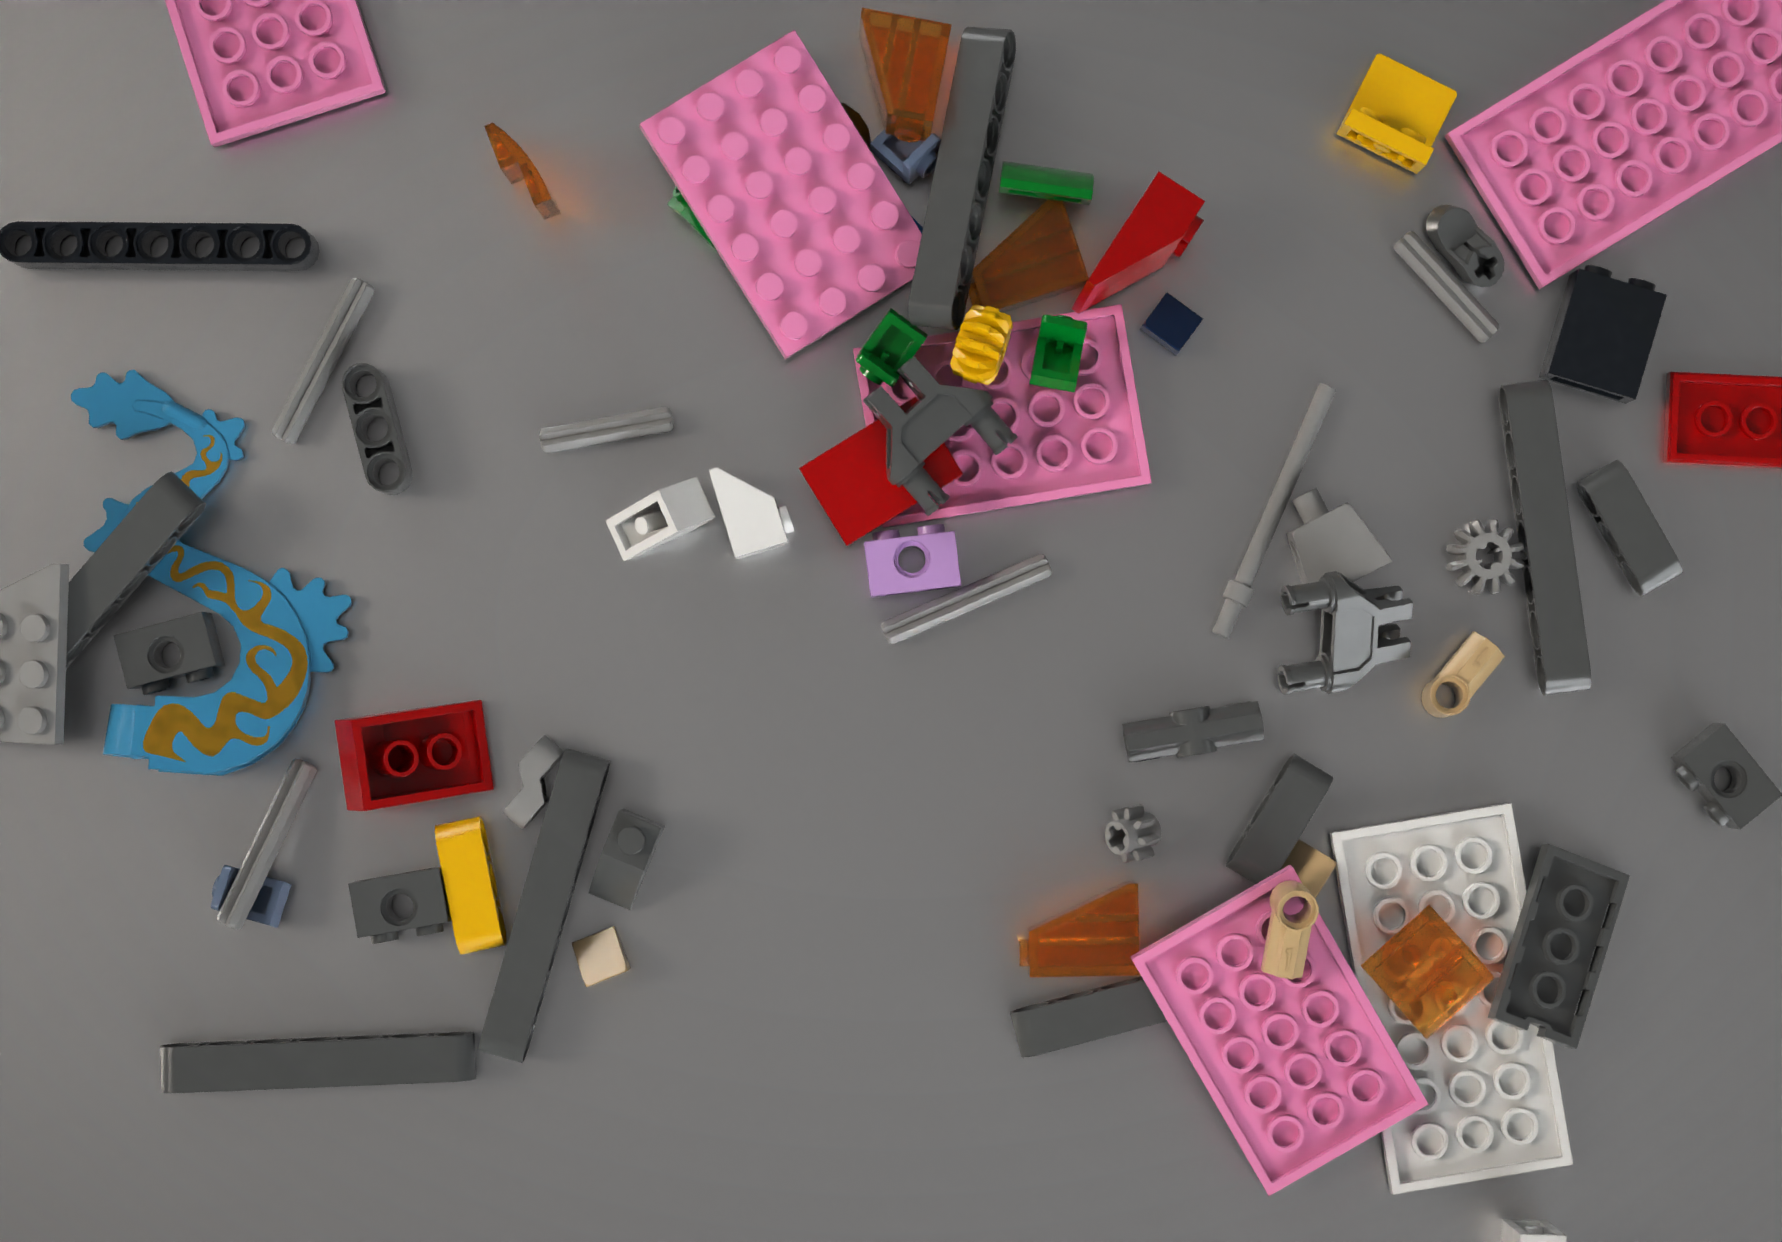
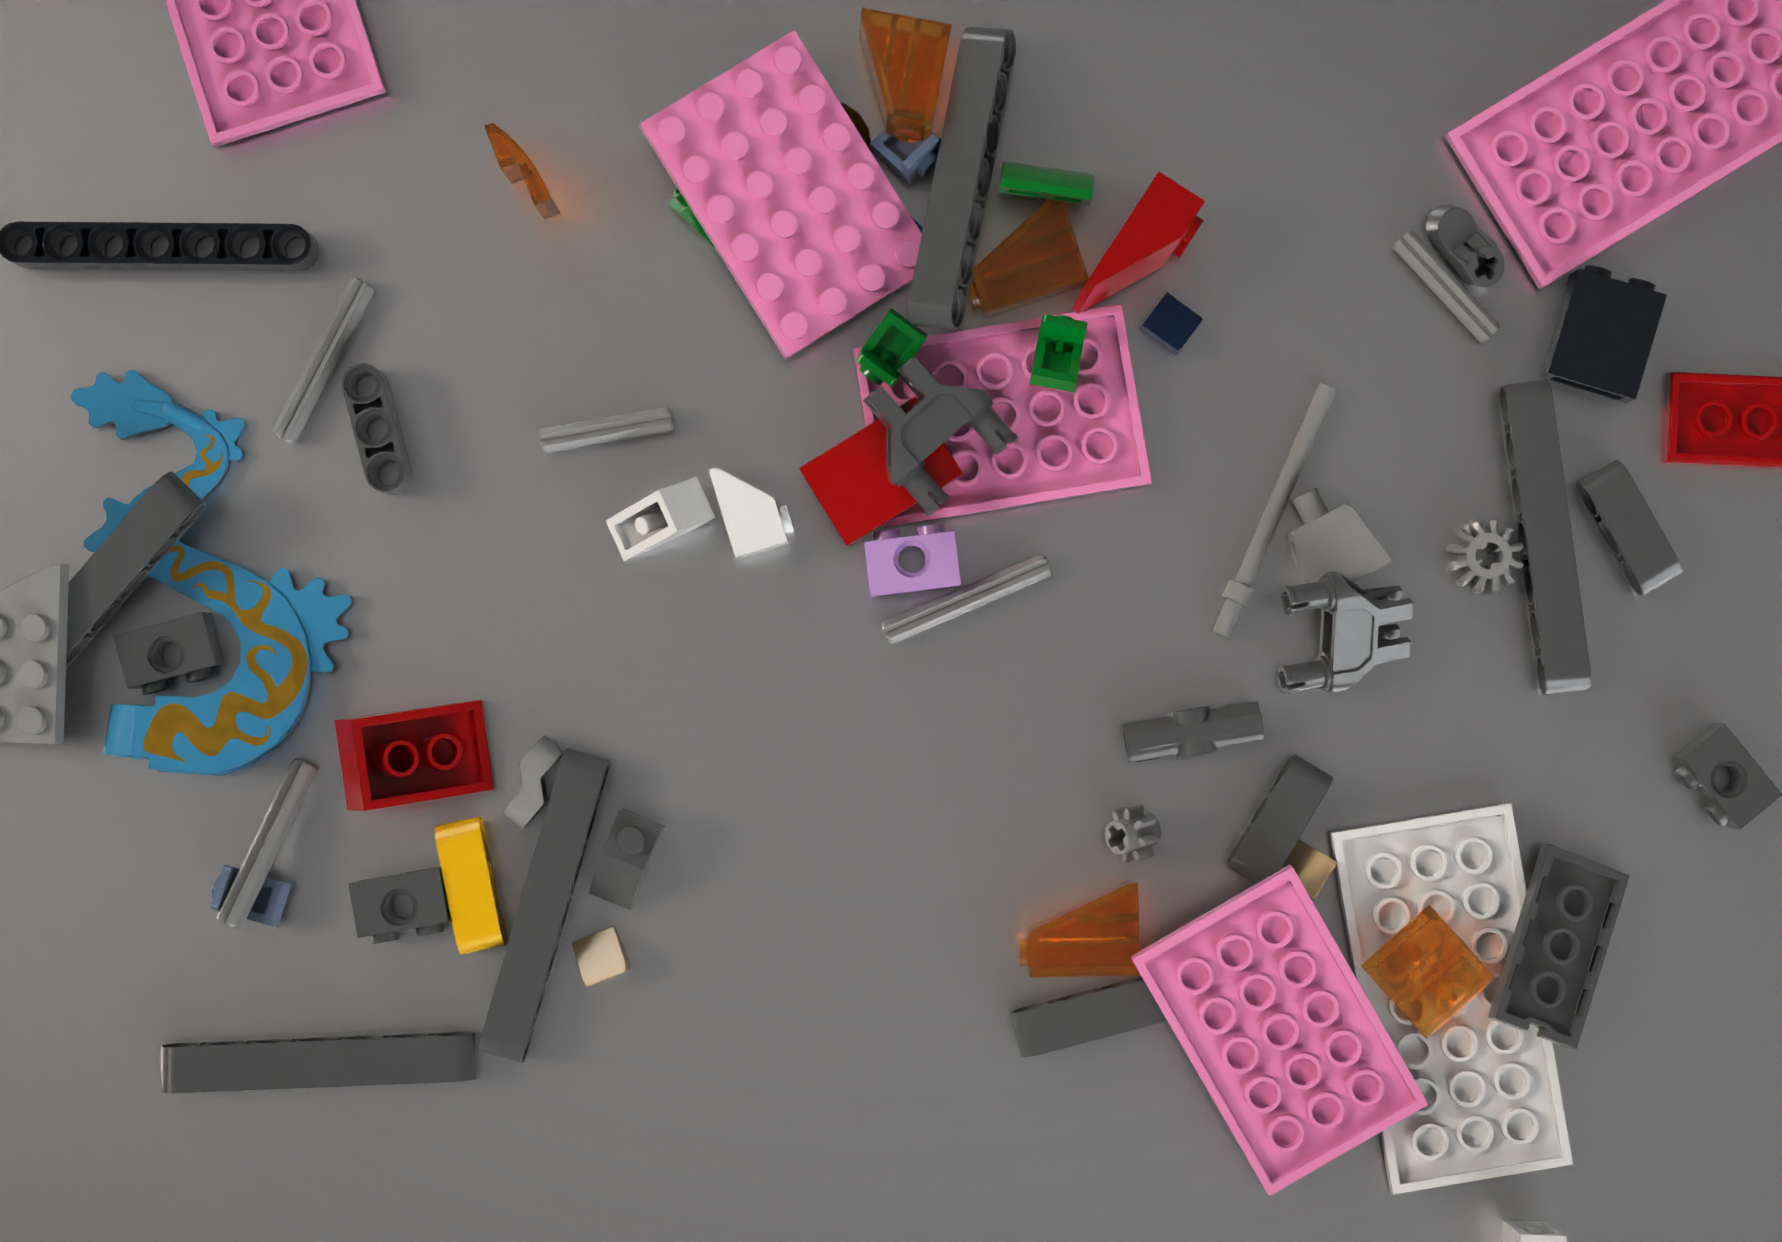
(981, 344): yellow gear -> none
(1288, 934): tan piece -> none
(1397, 113): yellow bracket -> none
(1464, 674): tan piece -> none

